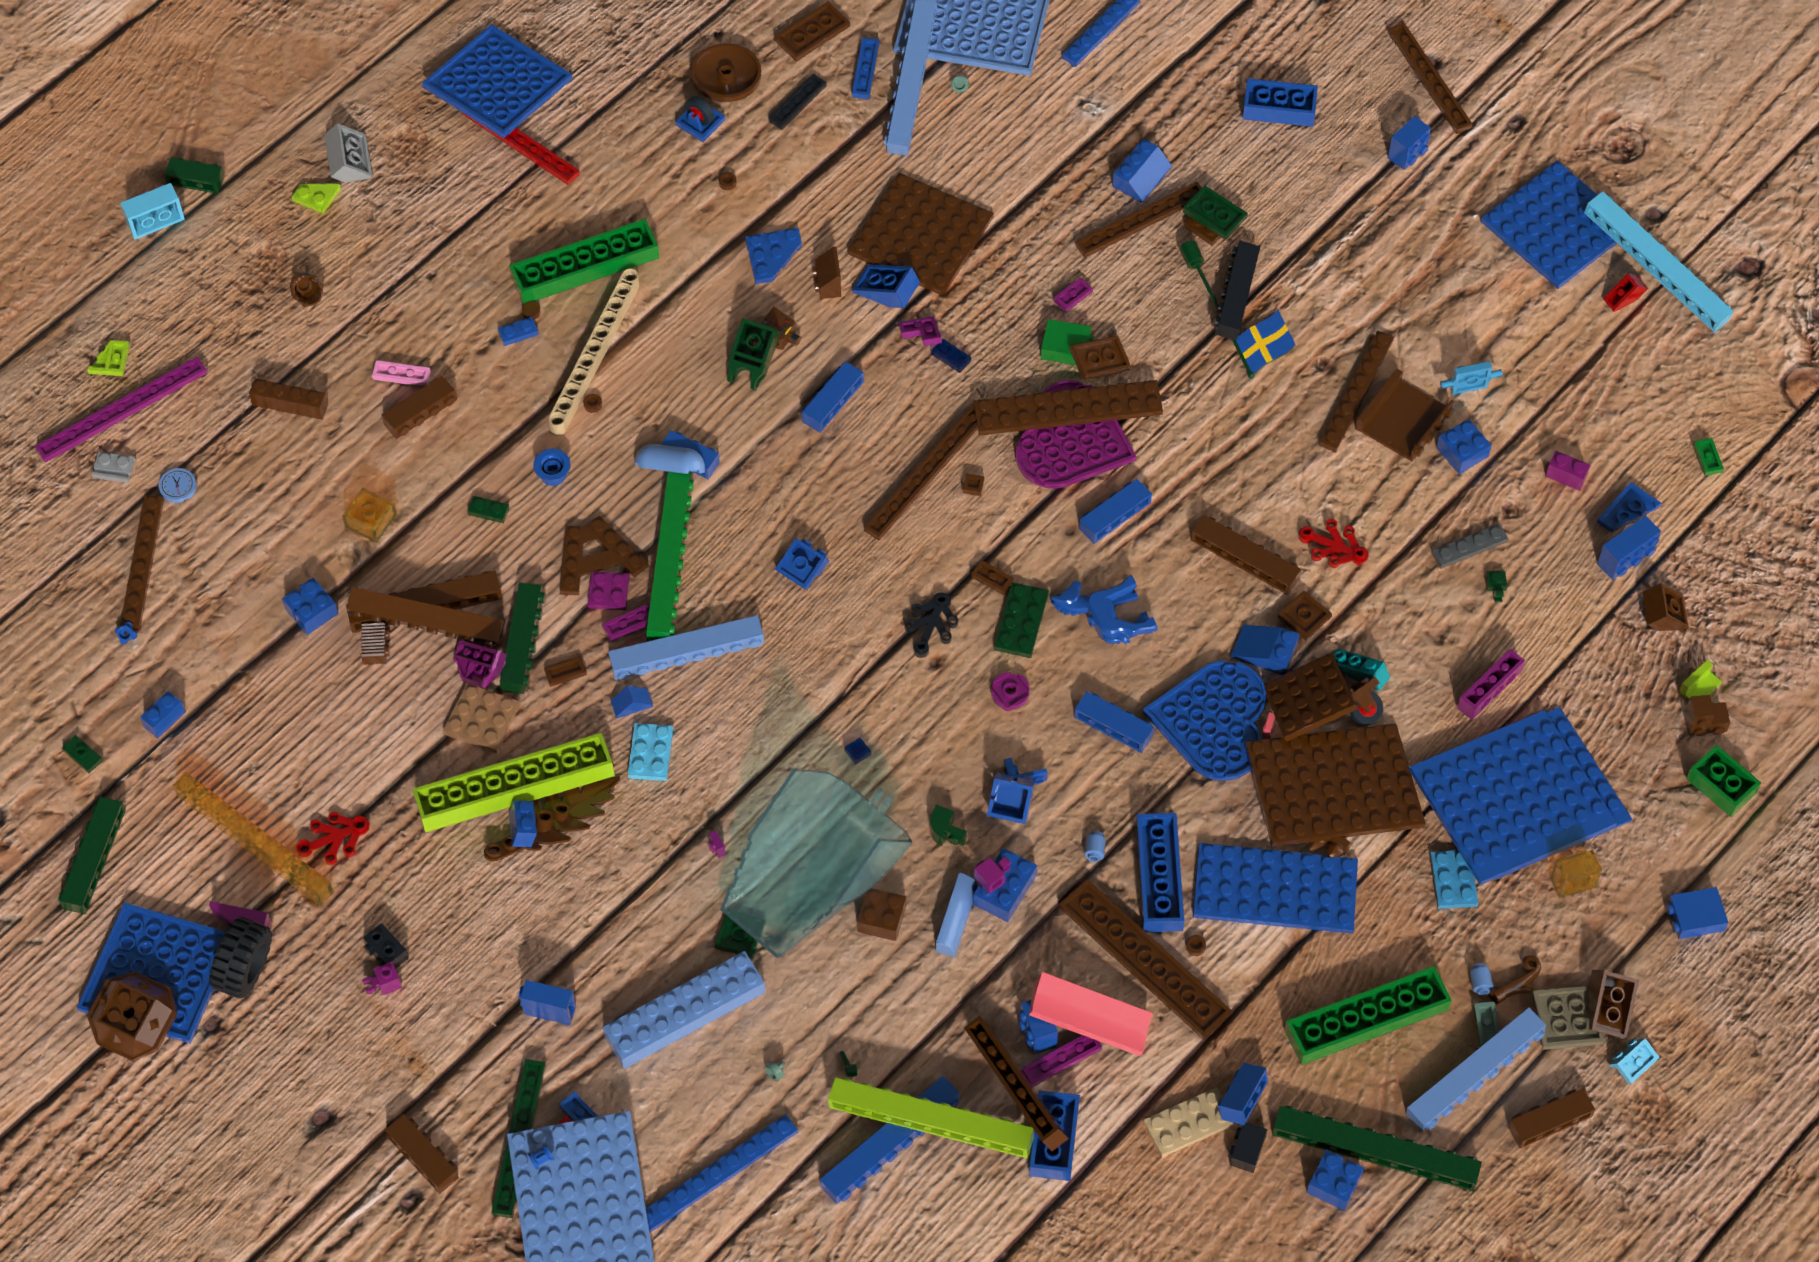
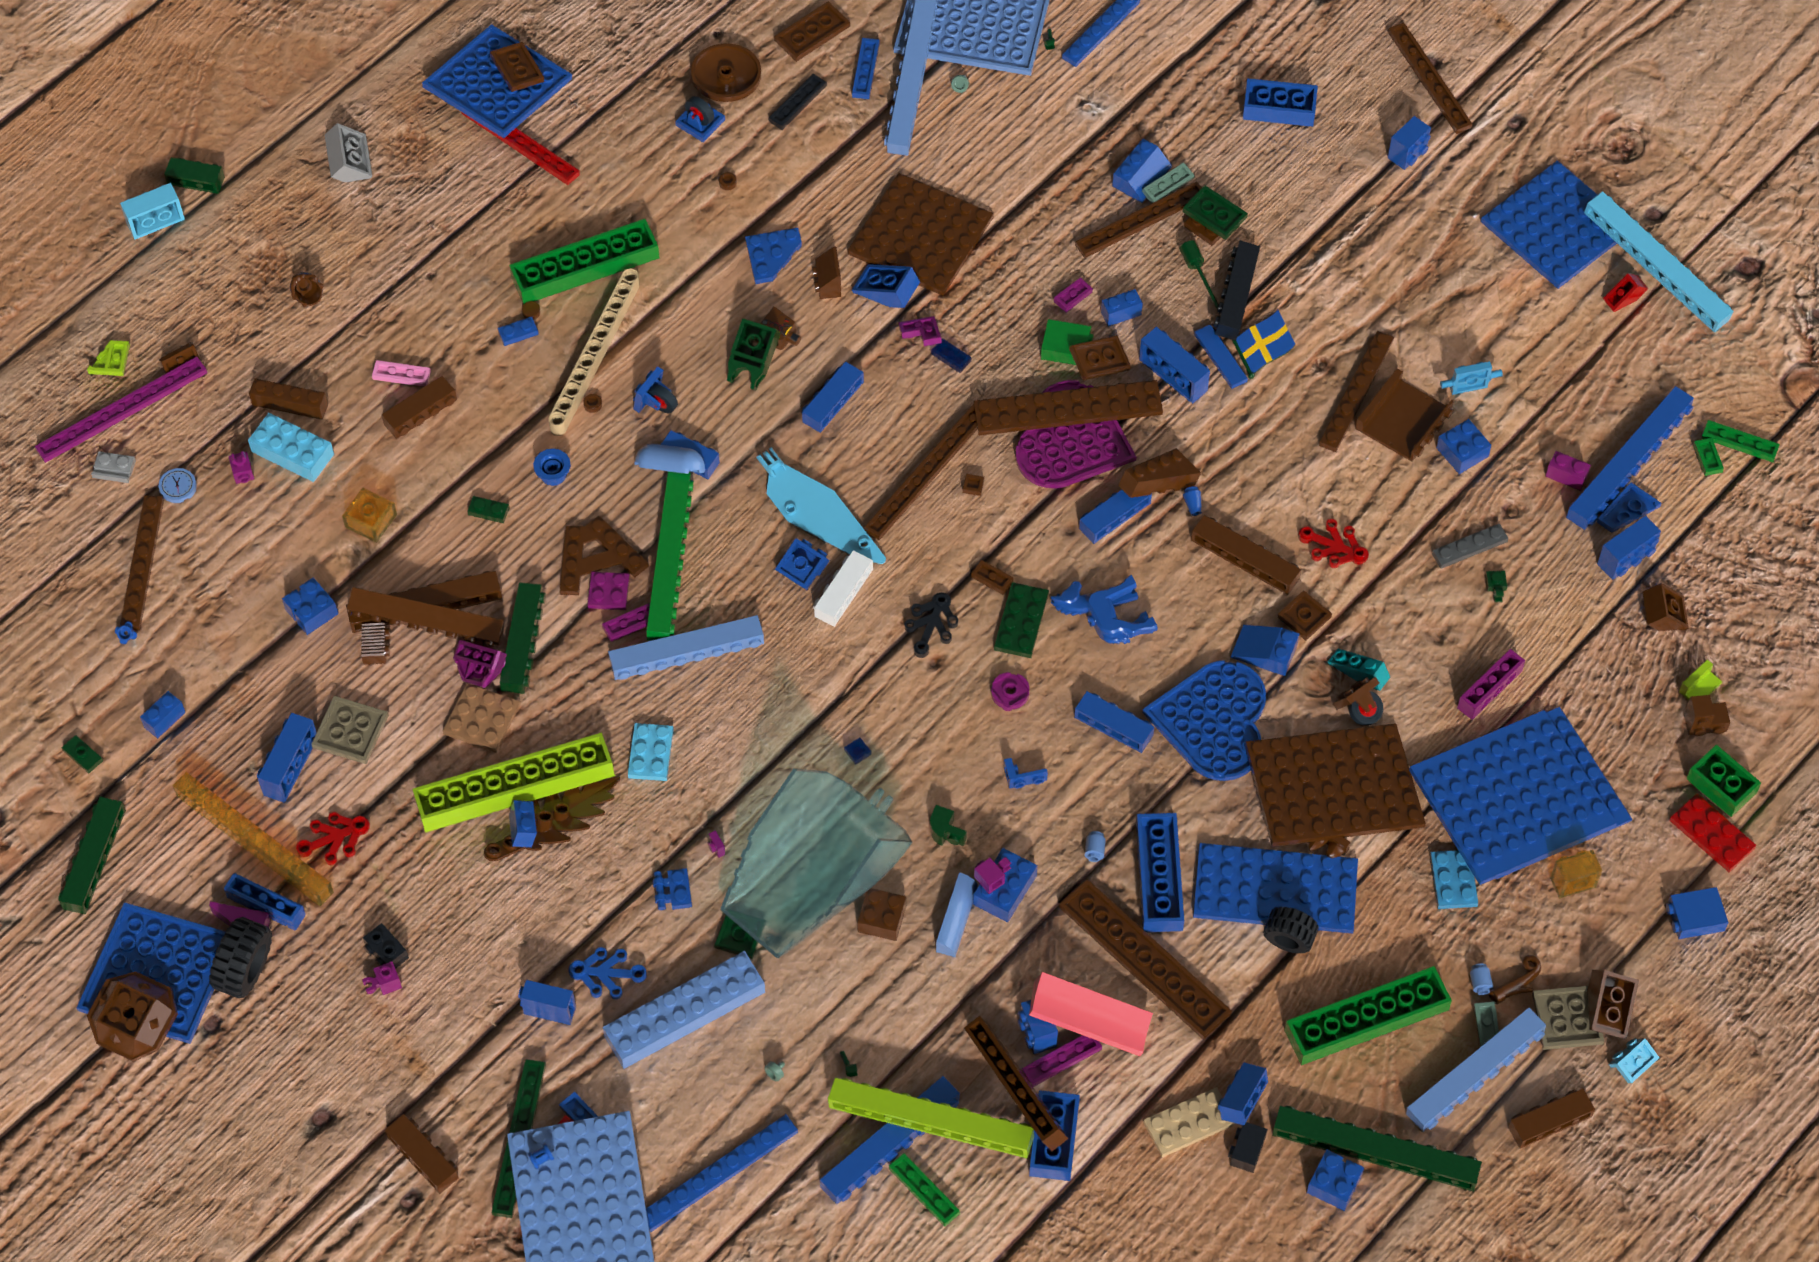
(178, 357): none -> reddish brown tile
(241, 467): none -> magenta brick
(262, 899): none -> blue brick
(287, 757): none -> blue brick
(291, 447): none -> medium azure brick
(316, 195): lime wing -> none
(350, 729): none -> dark tan plate
(517, 66): none -> reddish brown plate
(565, 671): reddish brown tile -> none
(605, 971): none -> blue plant
(630, 701): blue slope -> none
(654, 394): none -> plate
(679, 889): none -> blue plate
(816, 508): none -> medium azure wing
(843, 588): none -> white brick
(924, 1190): none -> green plate
(1012, 798): blue piece -> none
(1049, 43): none -> dark green hand
(1121, 307): none -> blue brick
(1160, 474): none -> reddish brown wedge
(1168, 183): none -> sand green plate
(1174, 364): none -> blue brick
(1193, 500): none -> blue cone
(1195, 945): reddish brown tile -> none
(1221, 356): none -> blue tile
(1267, 730): coral tile -> none
(1291, 930): none -> black tyre
(1309, 697): reddish brown plate -> none
(1630, 458): none -> blue brick
(1713, 832): none -> red plate
(1741, 441): none -> green plate

